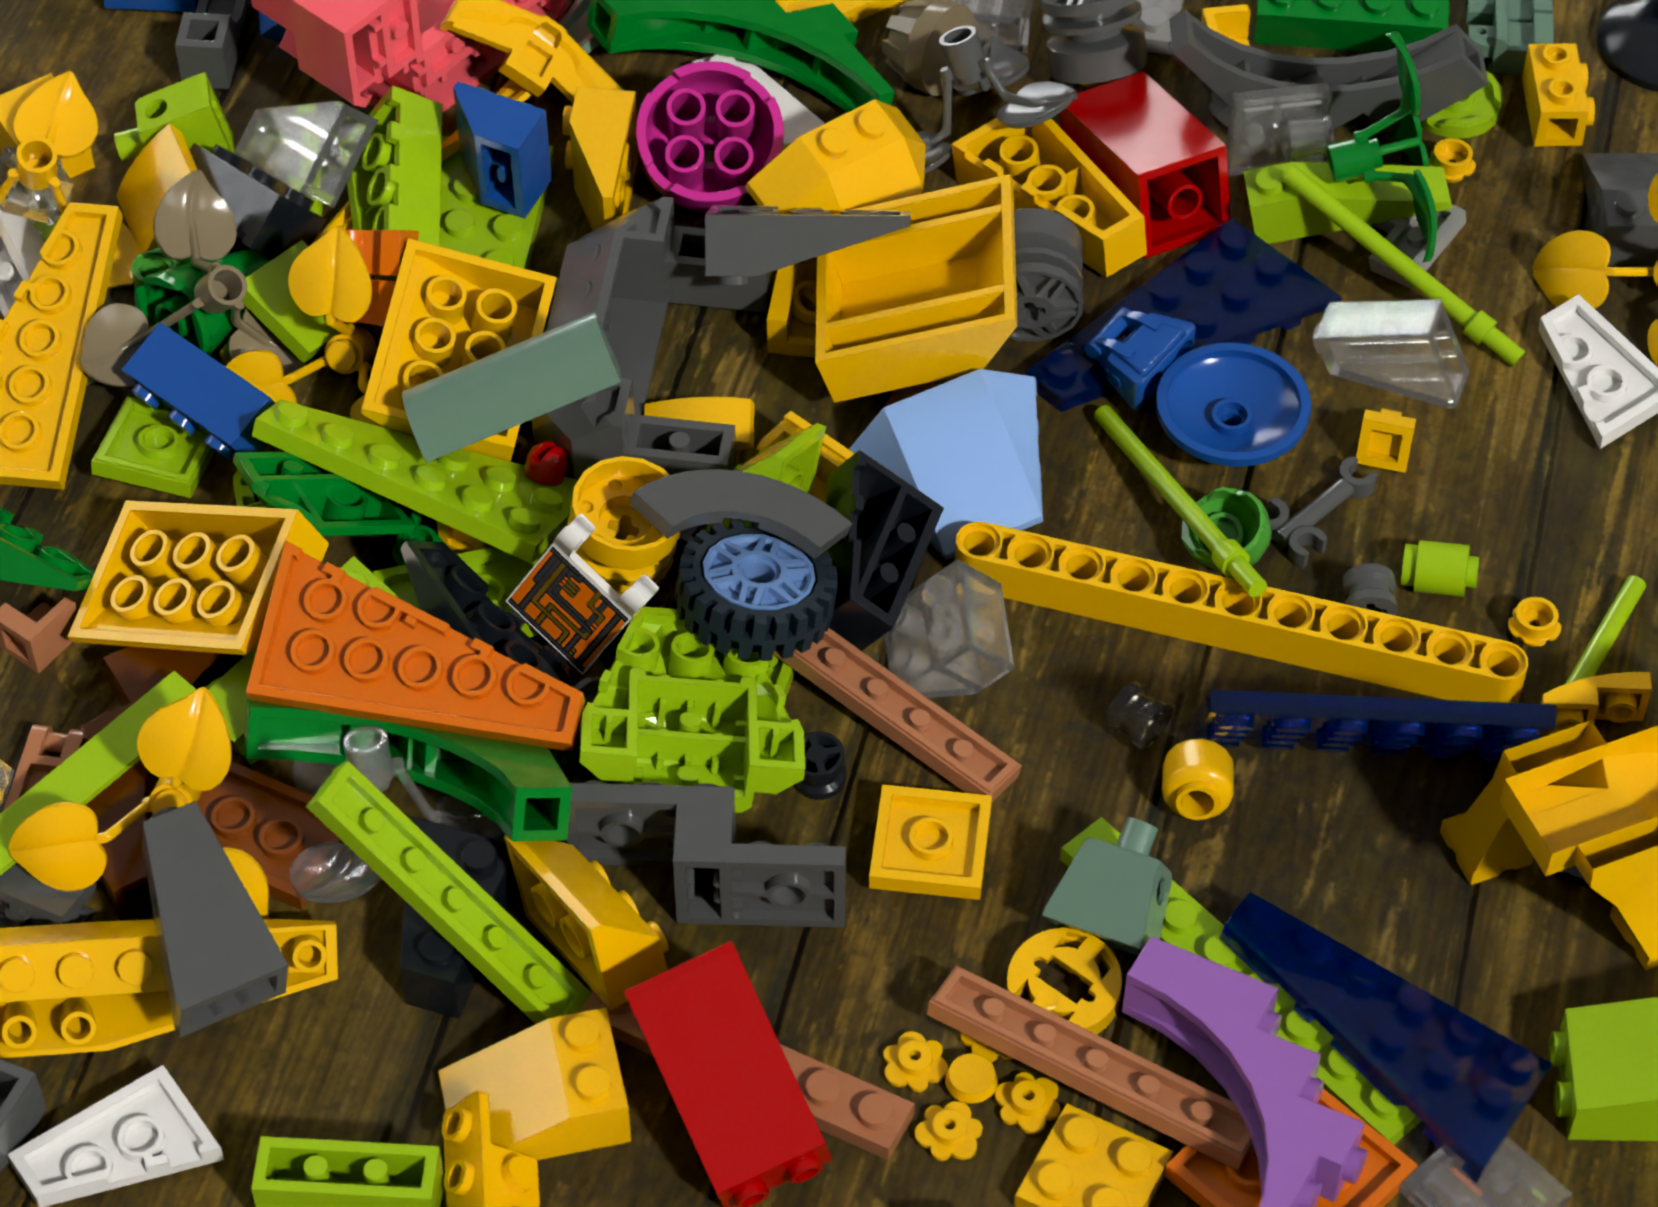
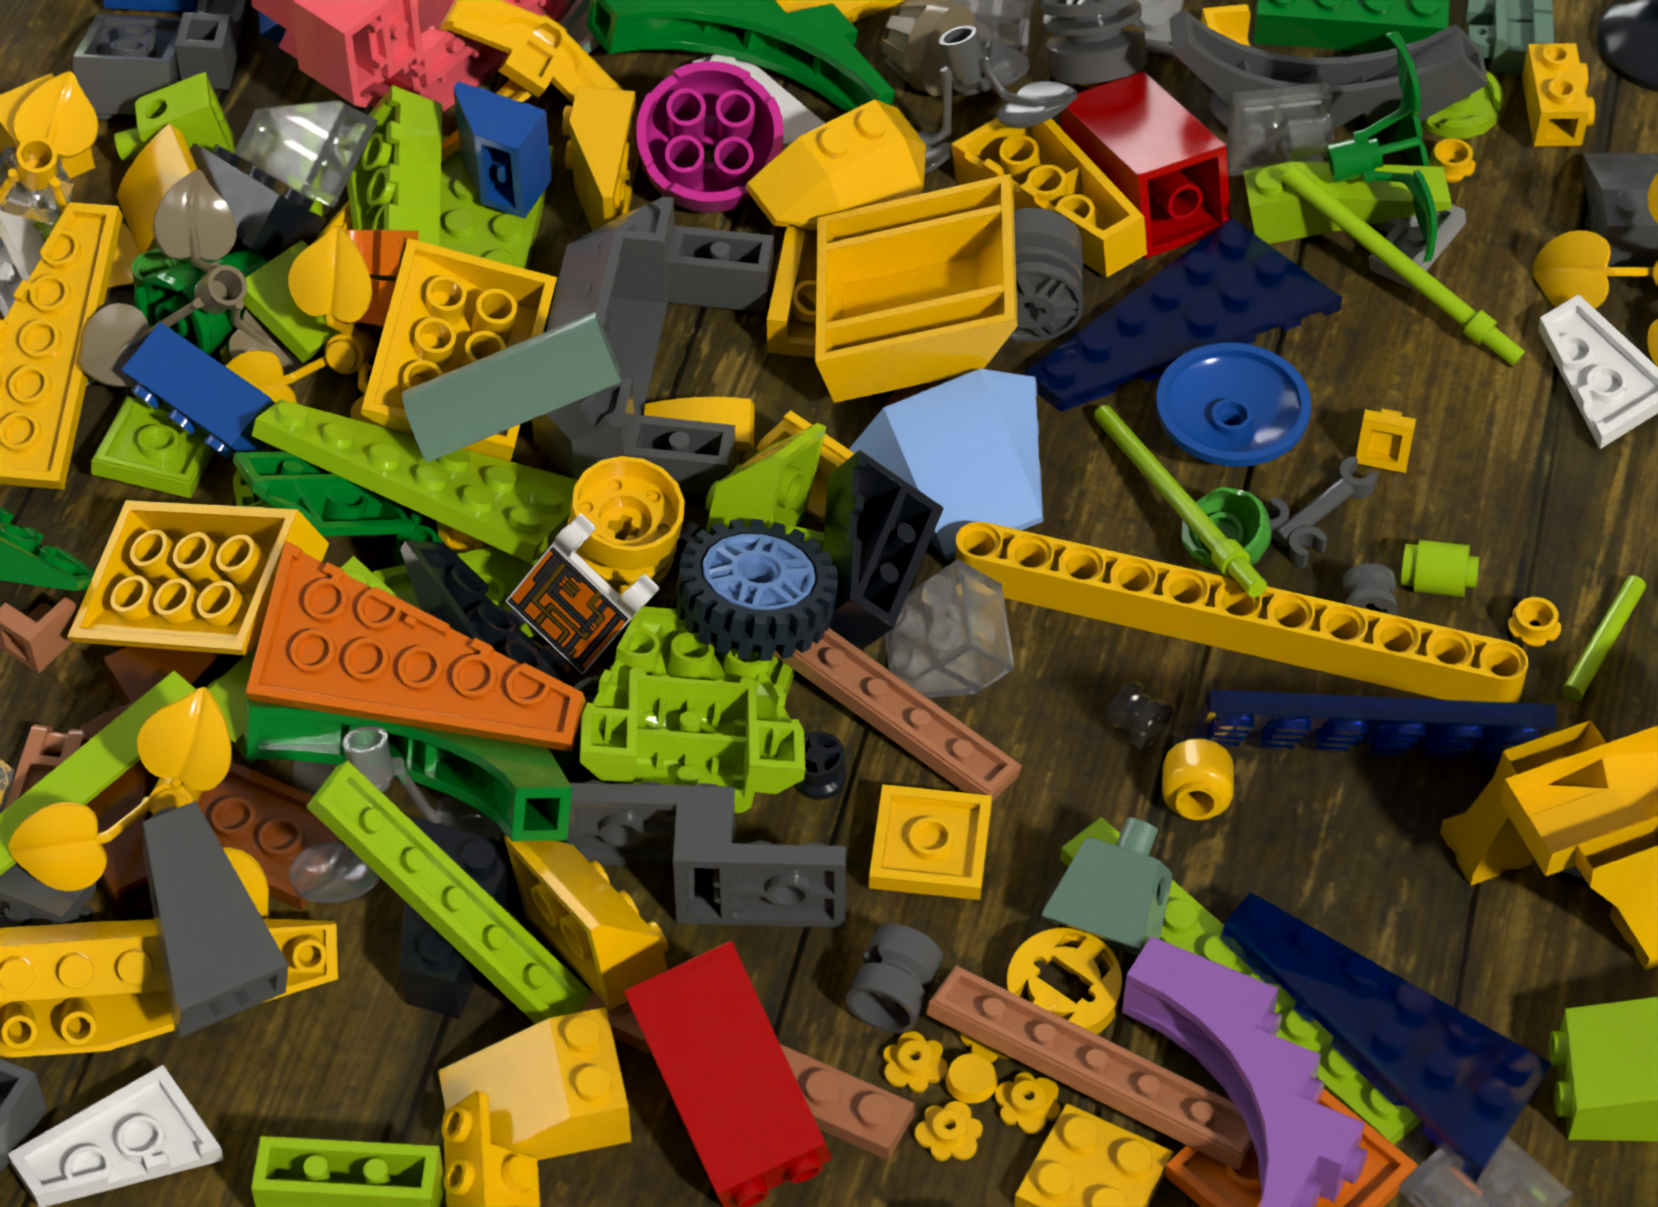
(125, 61): none -> dark grey slope
(546, 464): red hinge -> none
(716, 494): dark grey tile -> none
(760, 240): dark grey wedge -> none
(893, 978): none -> dark grey wheel
(1143, 356): blue piece -> none
(1395, 348): clear slope -> none
(1600, 697): yellow slope -> none

